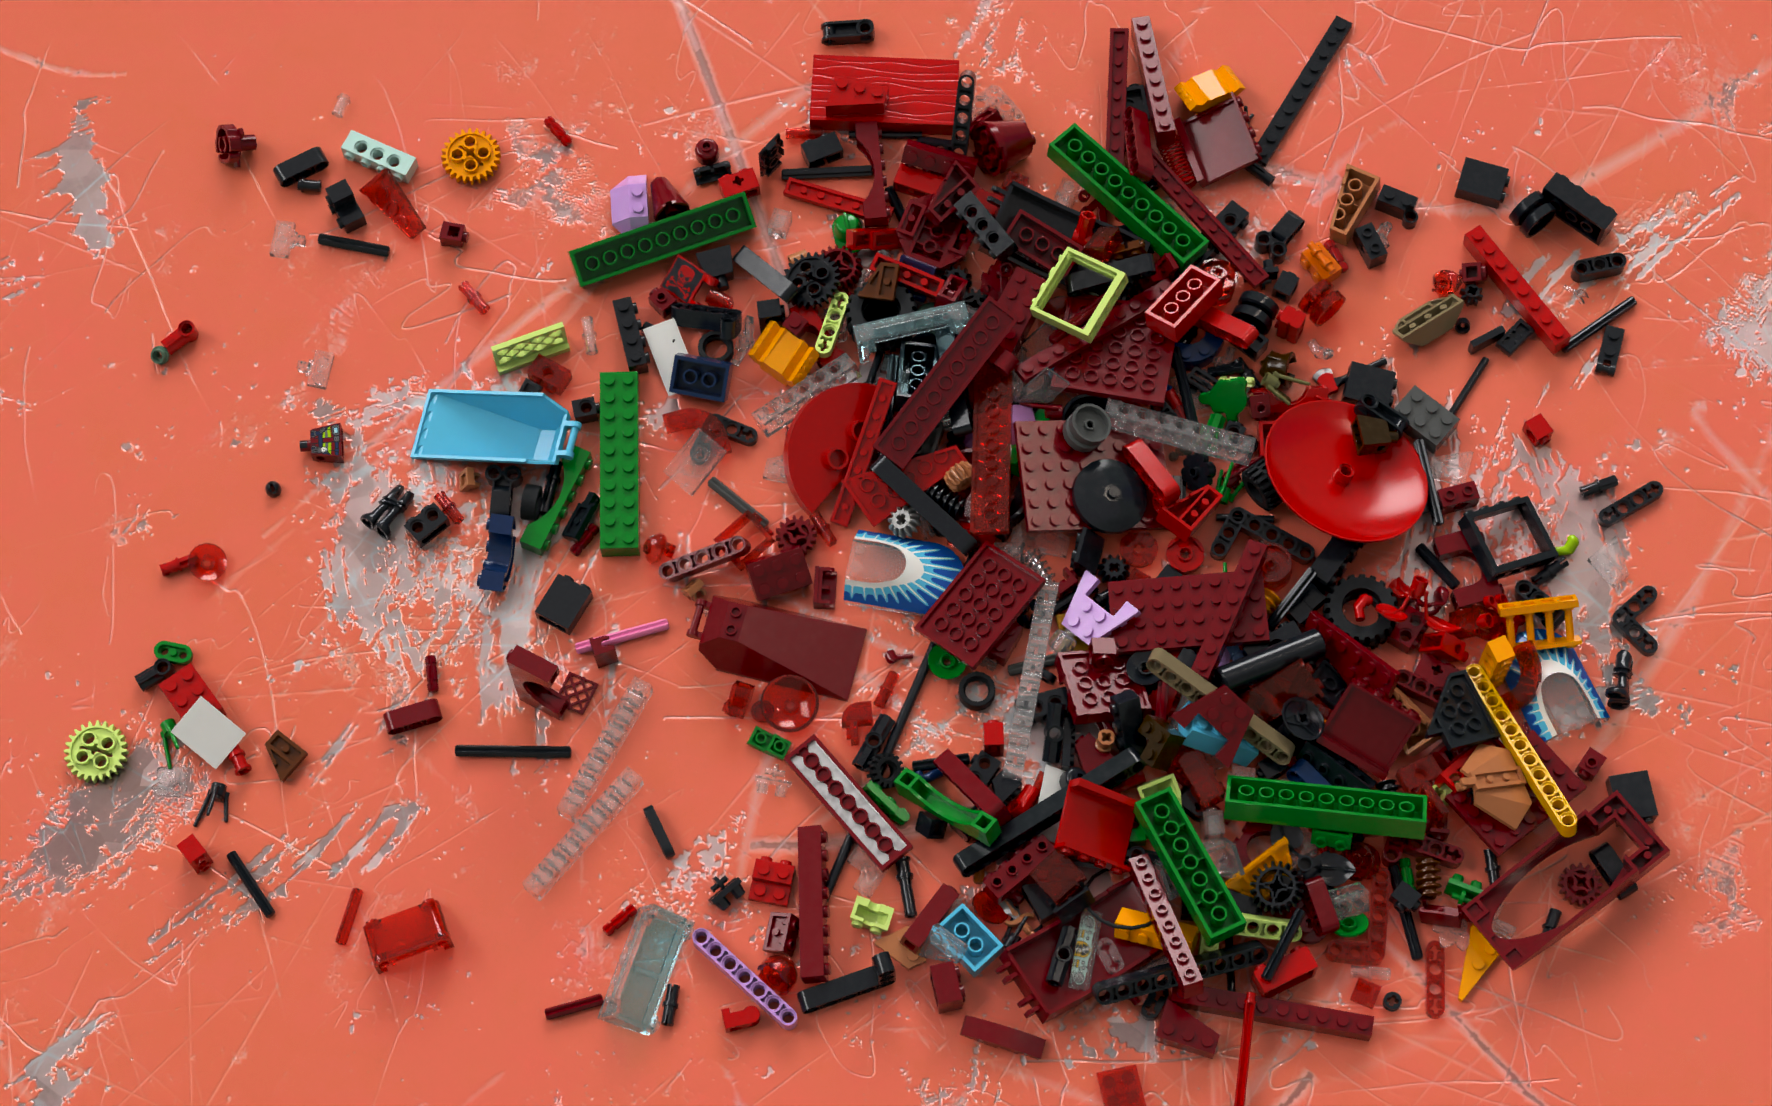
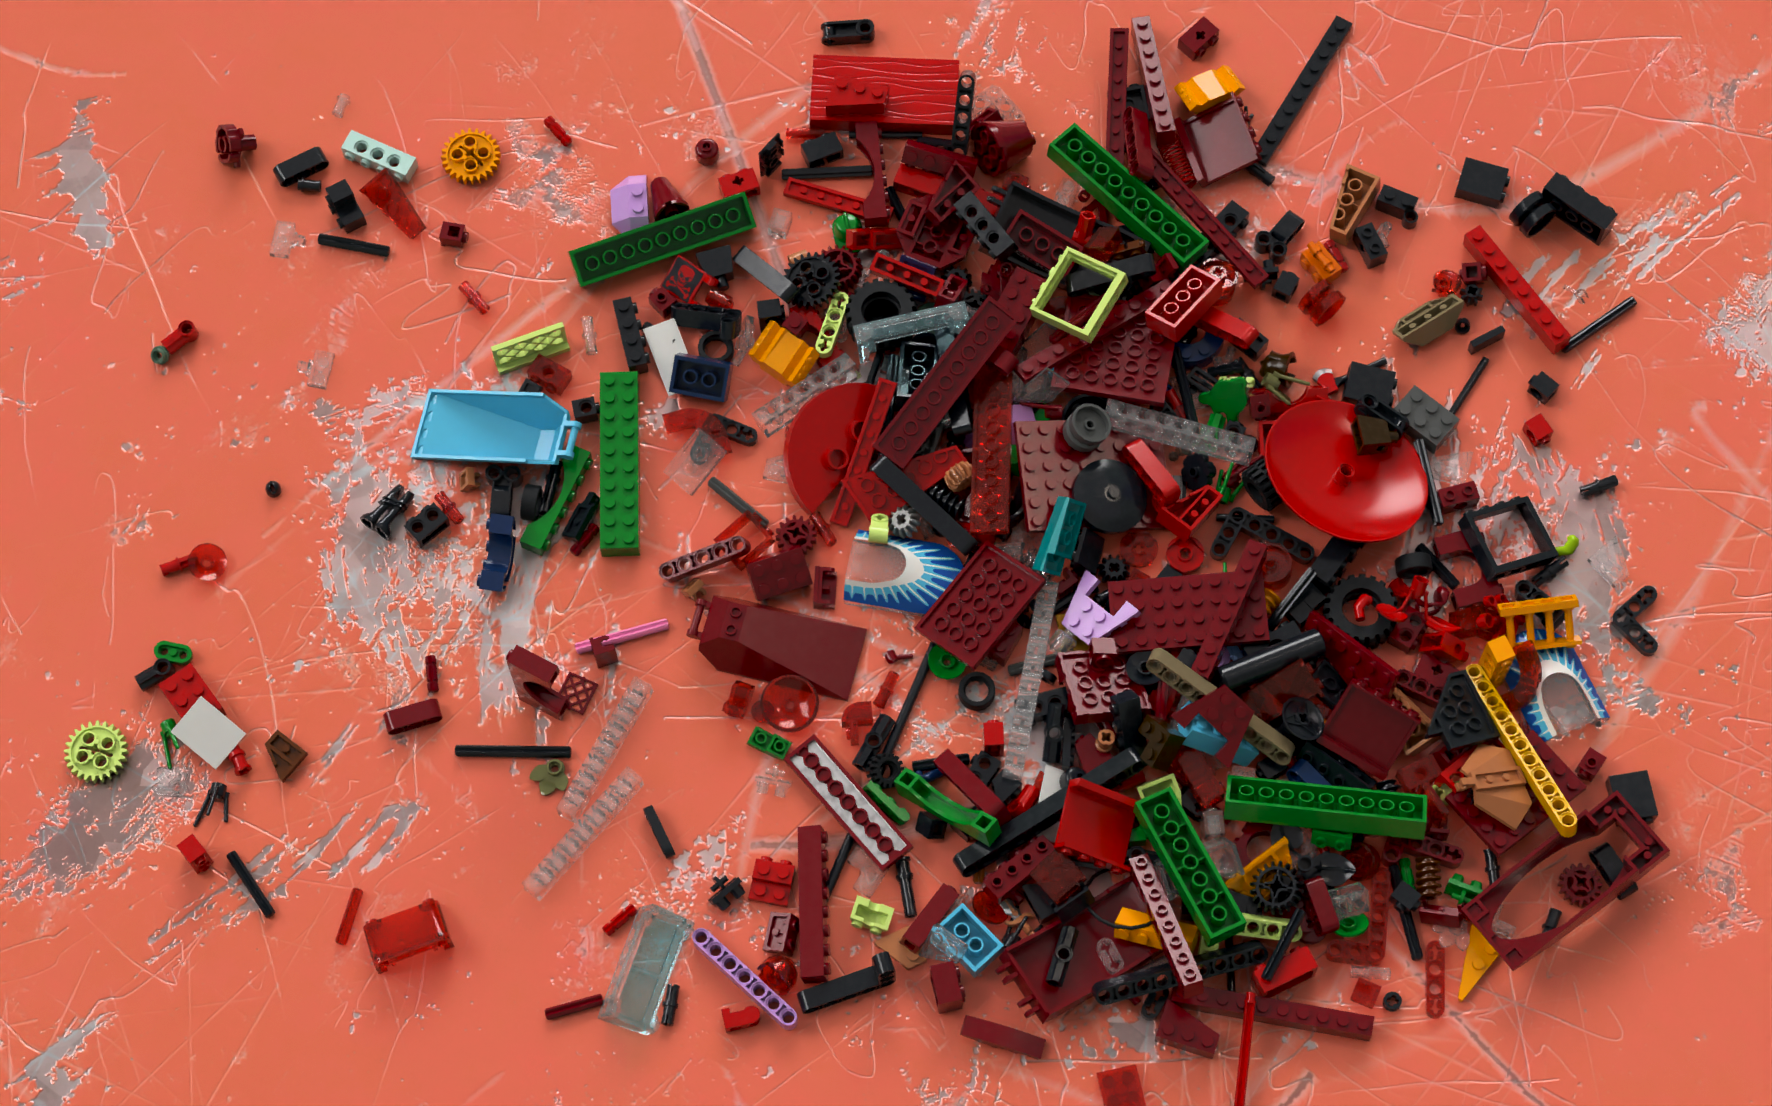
(325, 444): torso -> none
(550, 780): none -> olive plate
(564, 603): black brick -> none
(656, 546): clear red piece -> none
(711, 172): black hinge -> none
(878, 529): none -> yellowish green piece
(882, 283): reddish brown wing -> none
(1060, 536): none -> teal slope
(1085, 951): clear tile -> none
(1198, 39): none -> dark red brick
(1256, 310): black wheel -> none
(1290, 324): red brick -> none
(1320, 352): clear arm -> none
(1413, 564): none -> black tyre
(1514, 337): black plate -> none
(1542, 387): none -> black brick
(1592, 273): black beam -> none
(1609, 350): black plate -> none
(1619, 695): black piece -> none
(1630, 504): black beam -> none

